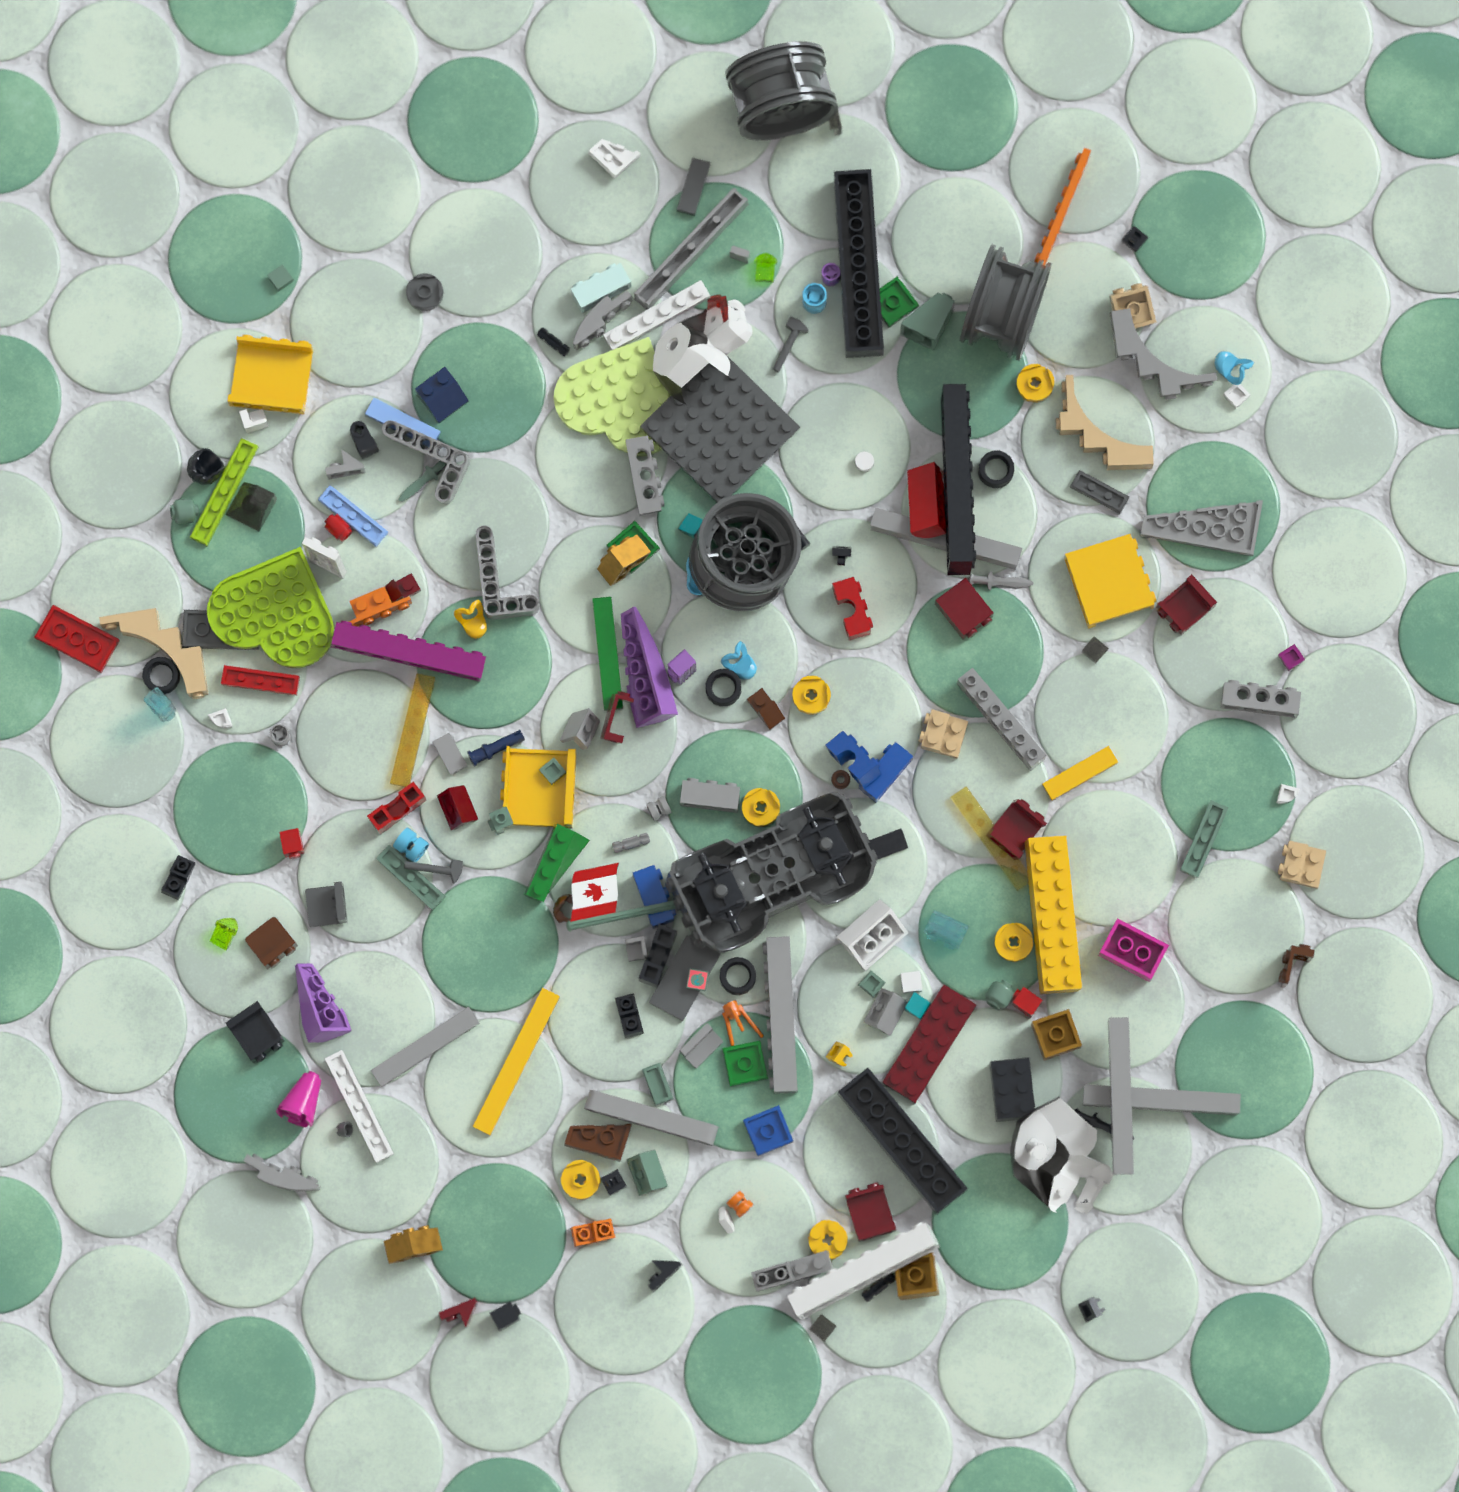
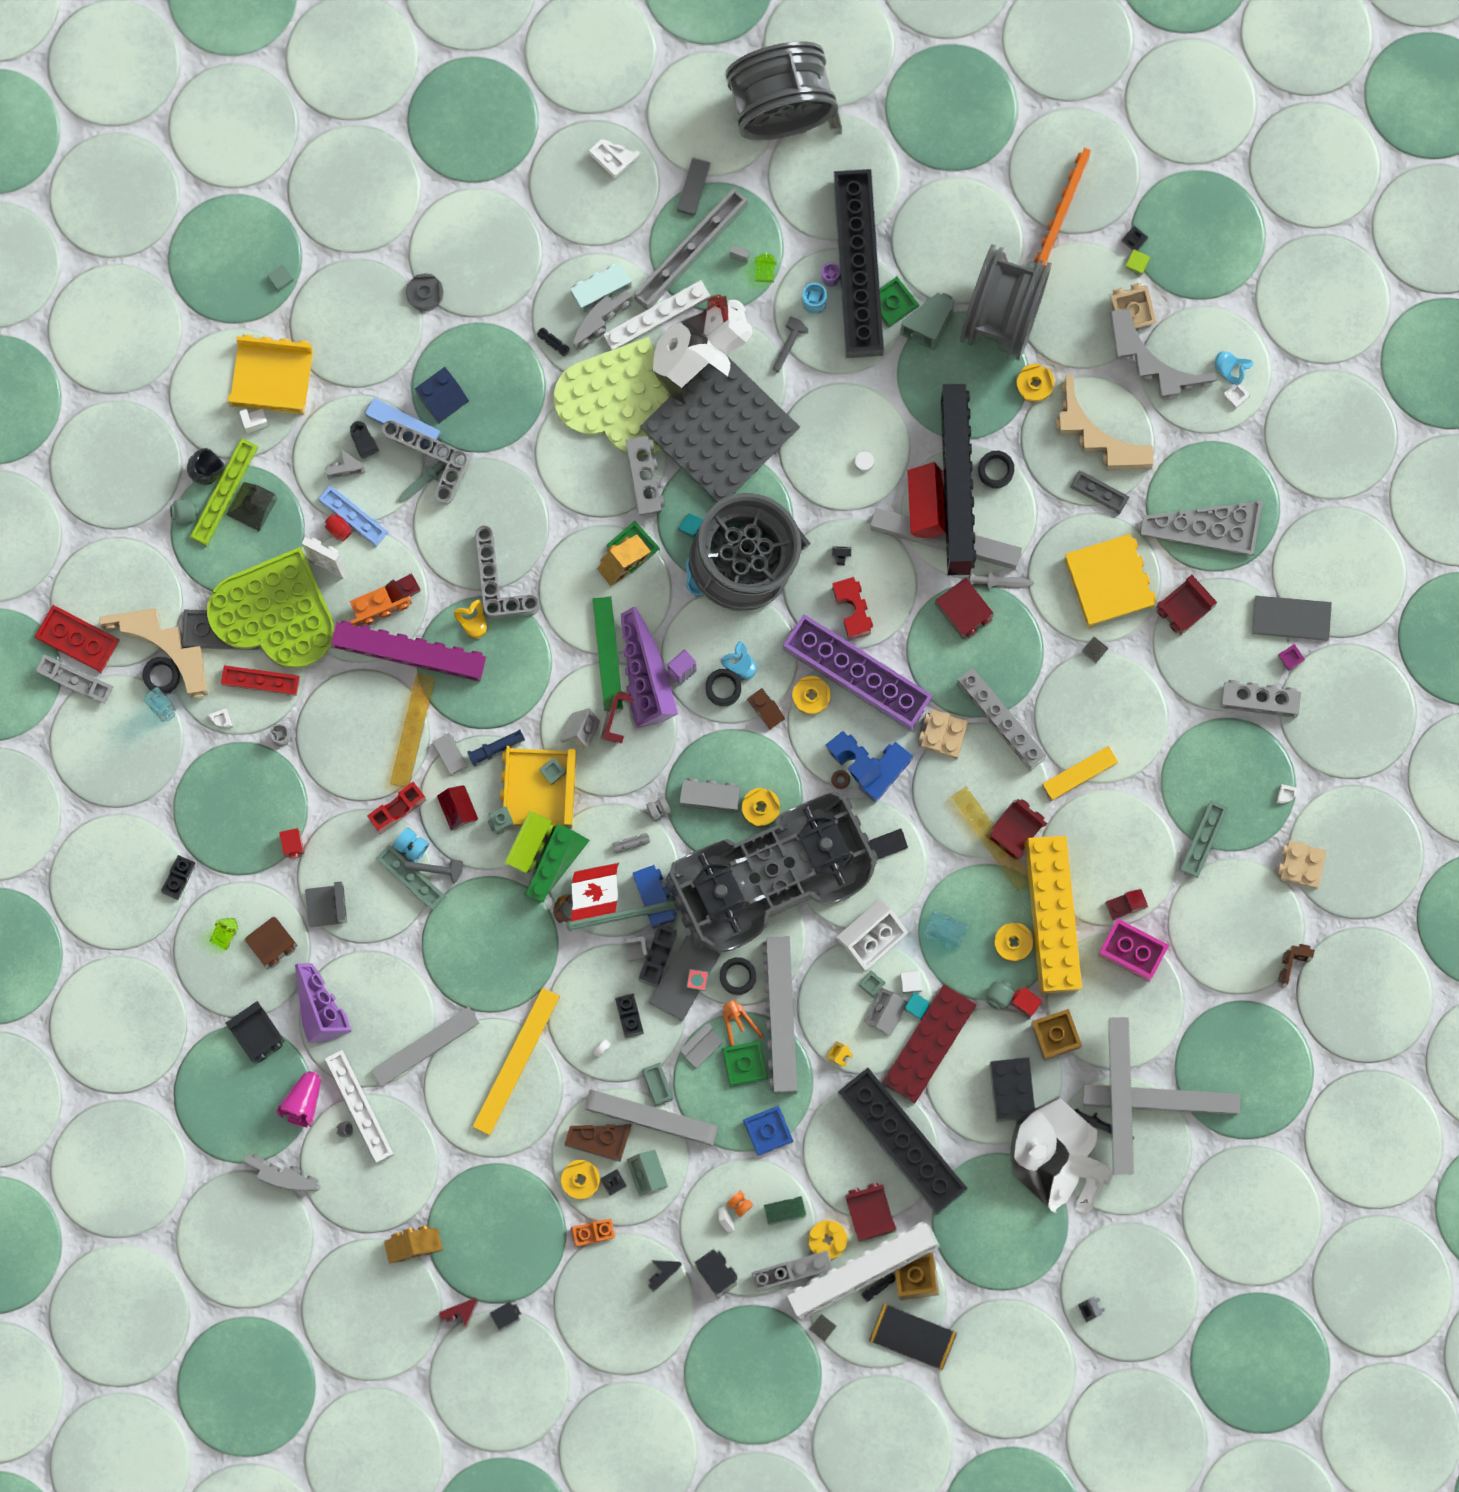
(74, 679): none -> light grey slope
(529, 842): none -> lime slope
(602, 1048): none -> white tile
(716, 1273): none -> black brick
(785, 1210): none -> clear green brick
(857, 672): none -> medium lavender brick
(913, 1336): none -> black slope
(1126, 904): none -> dark red slope
(1137, 262): none -> lime tile
(1291, 618): none -> dark grey tile

